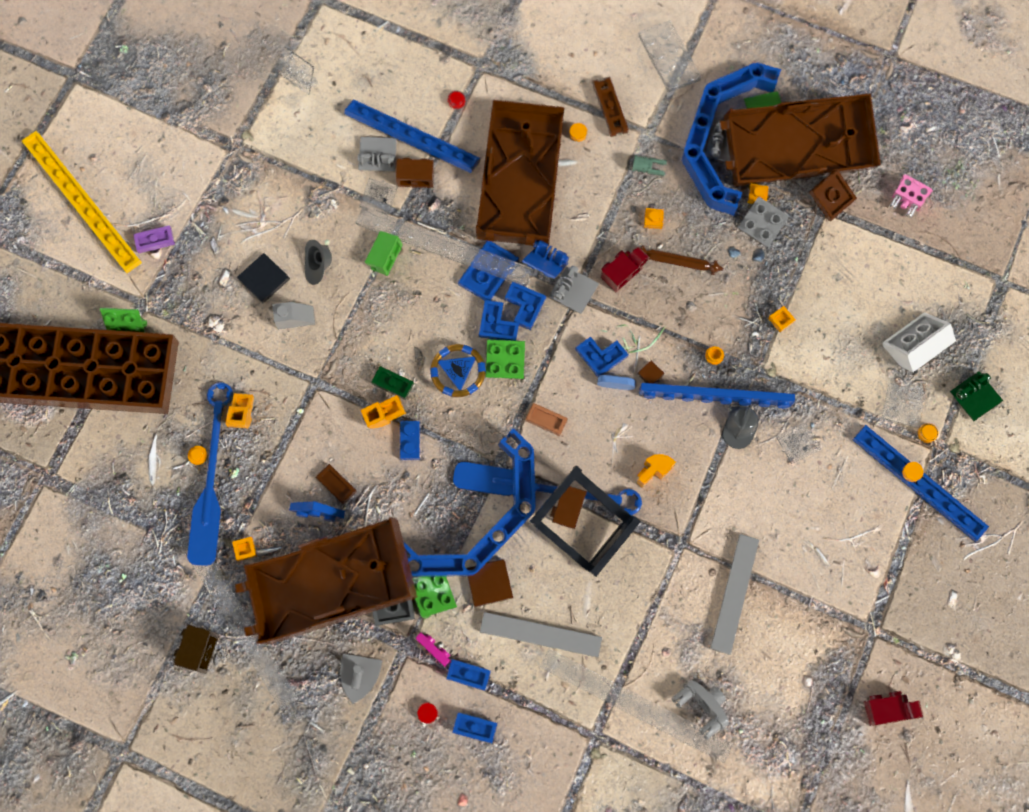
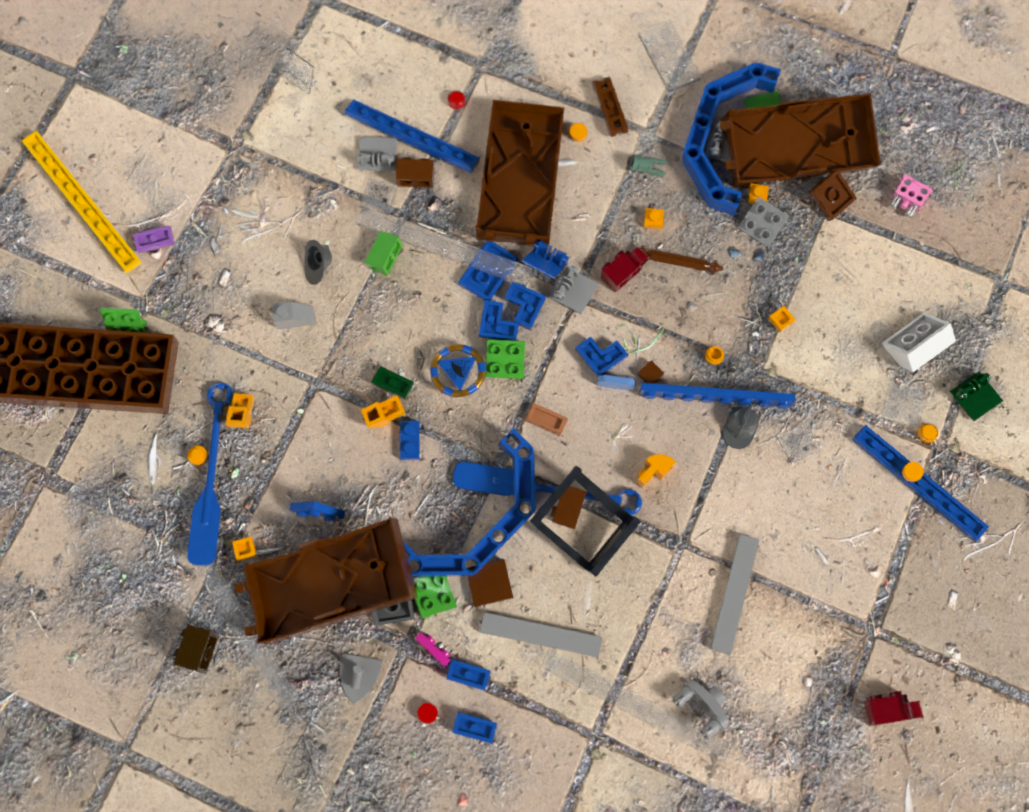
(263, 278): black tile -> none
(336, 484): reddish brown tile -> none

